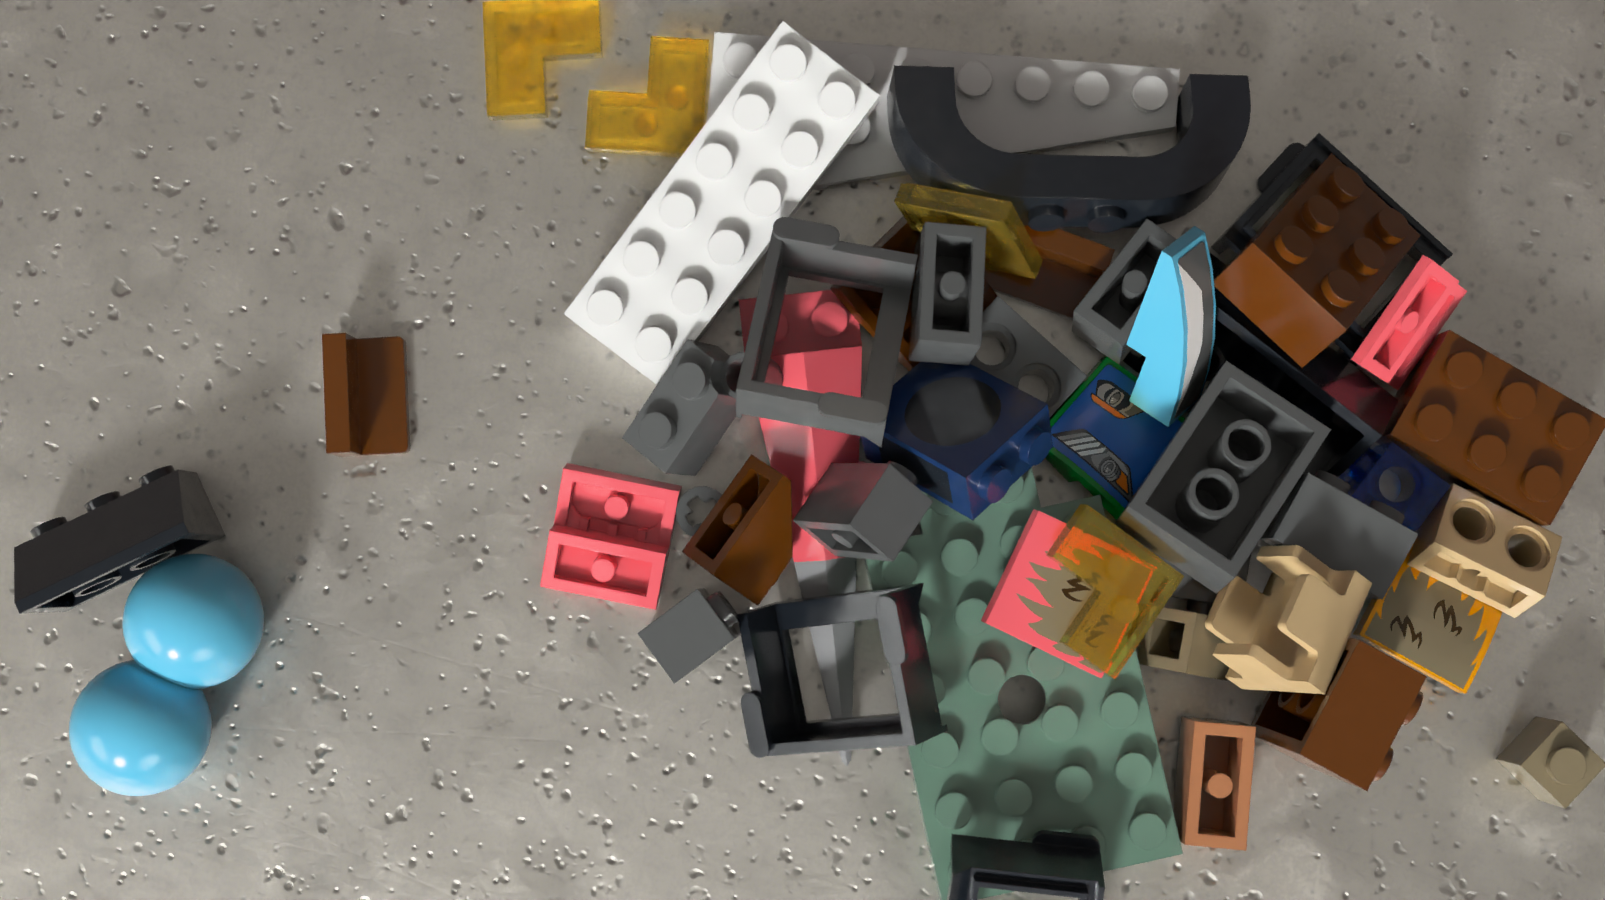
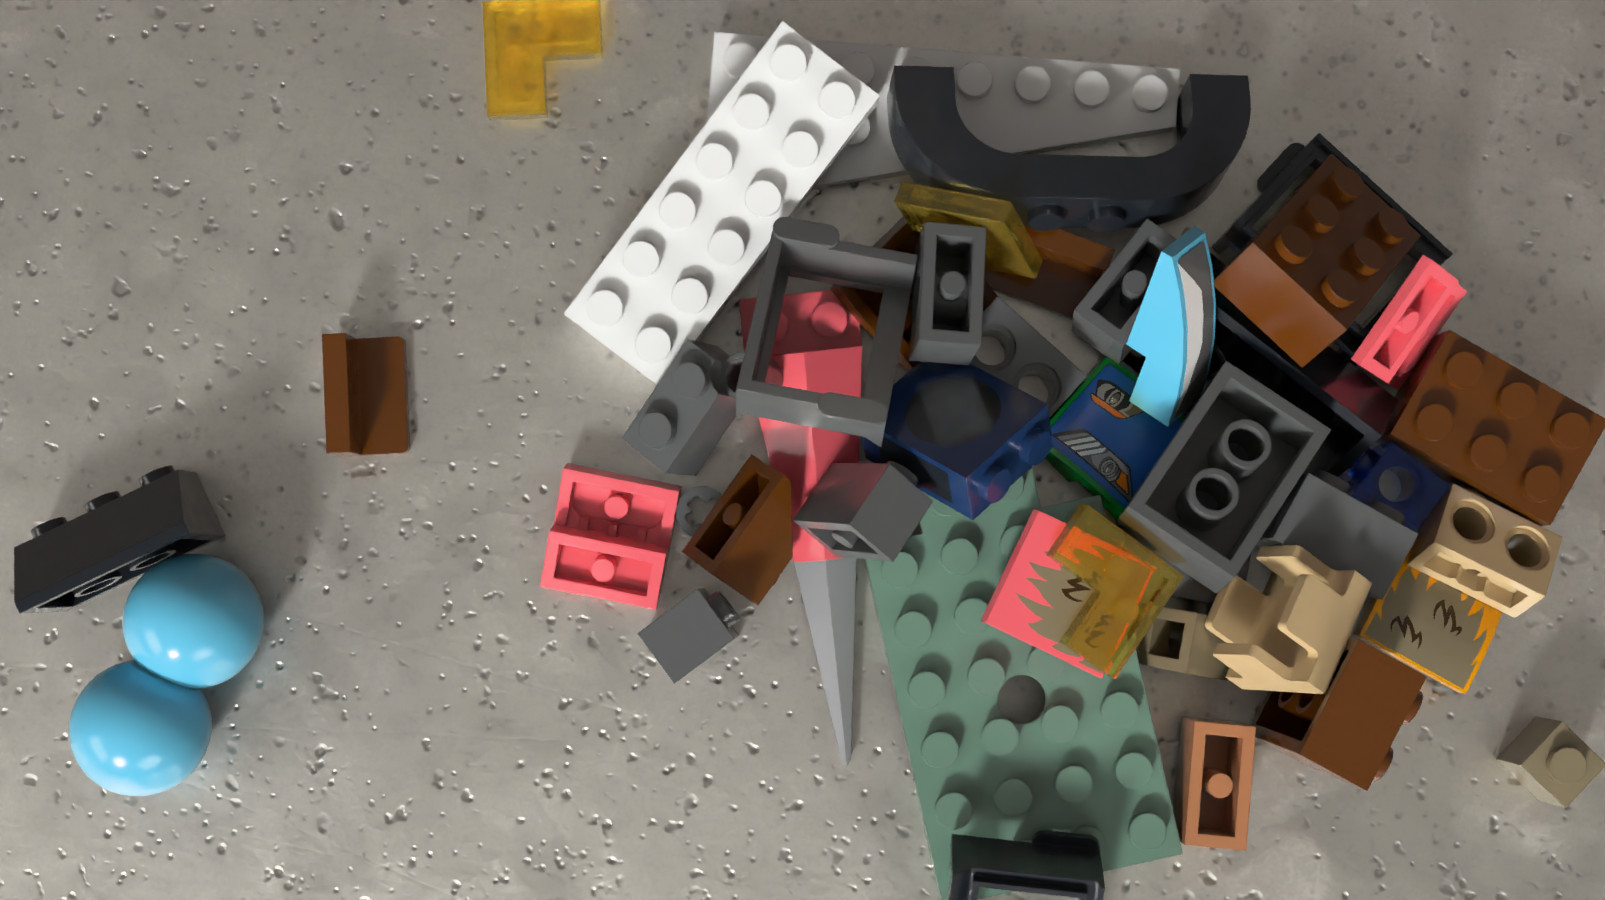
(664, 117): clear yellow tile -> none
(775, 707): black piece -> none

